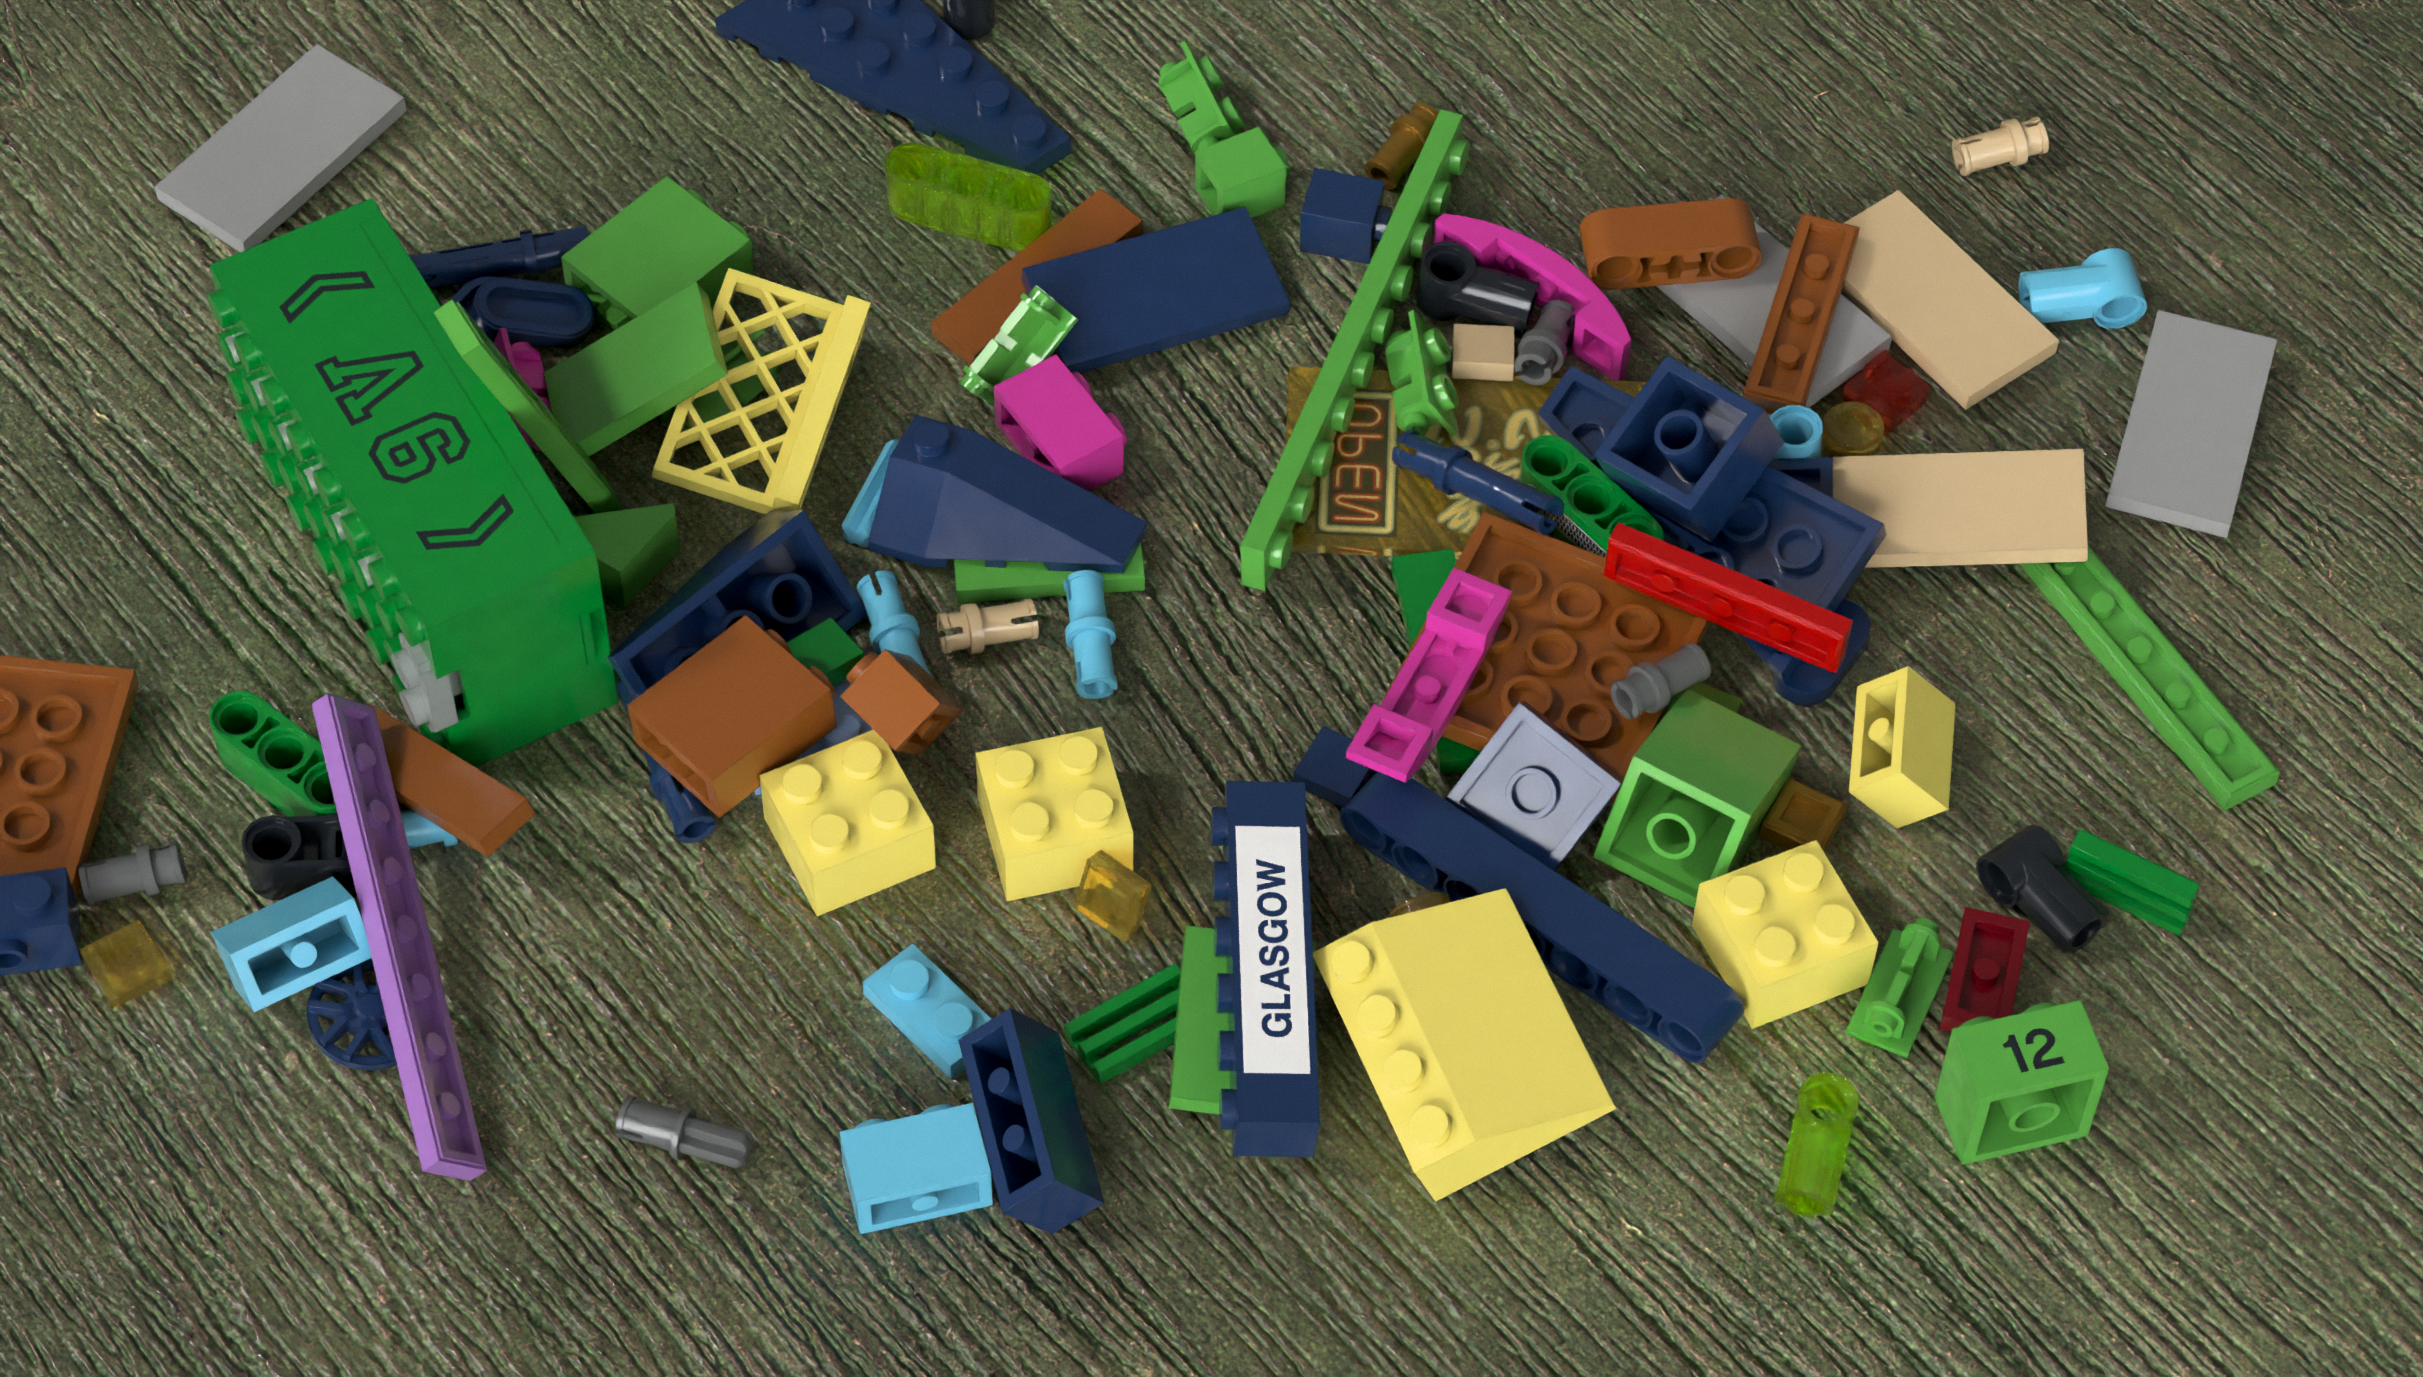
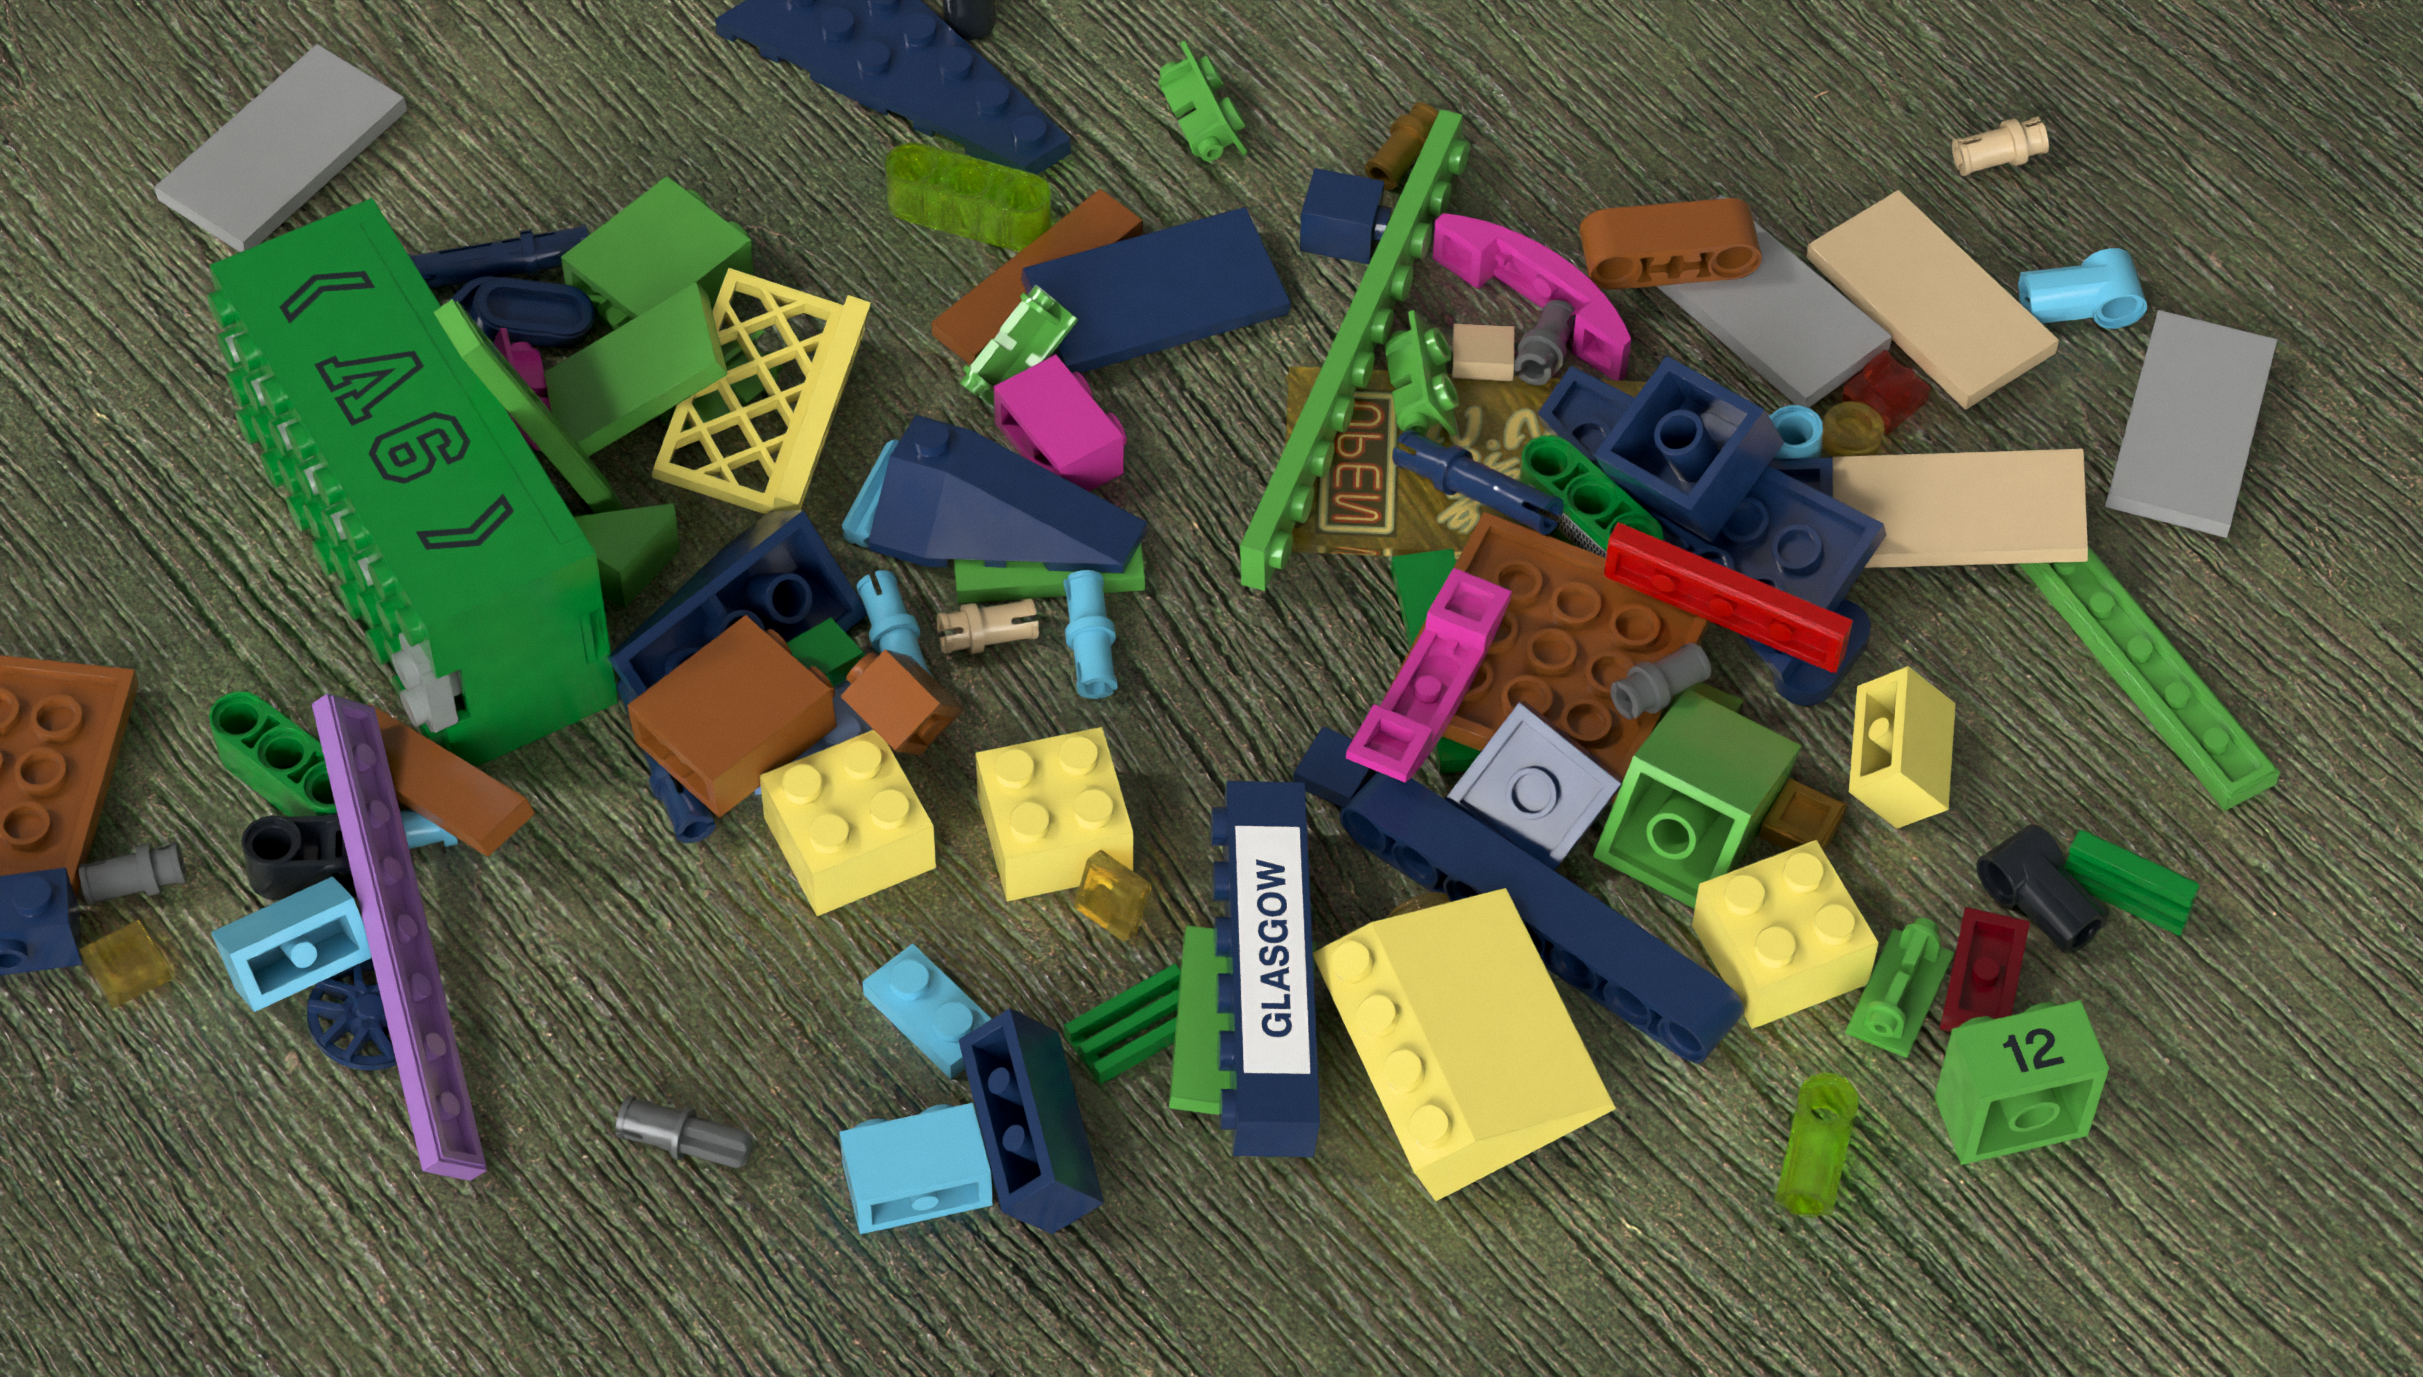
(1242, 174): bright green brick -> none
(1457, 286): black piece -> none
(1801, 313): dark orange tile -> none

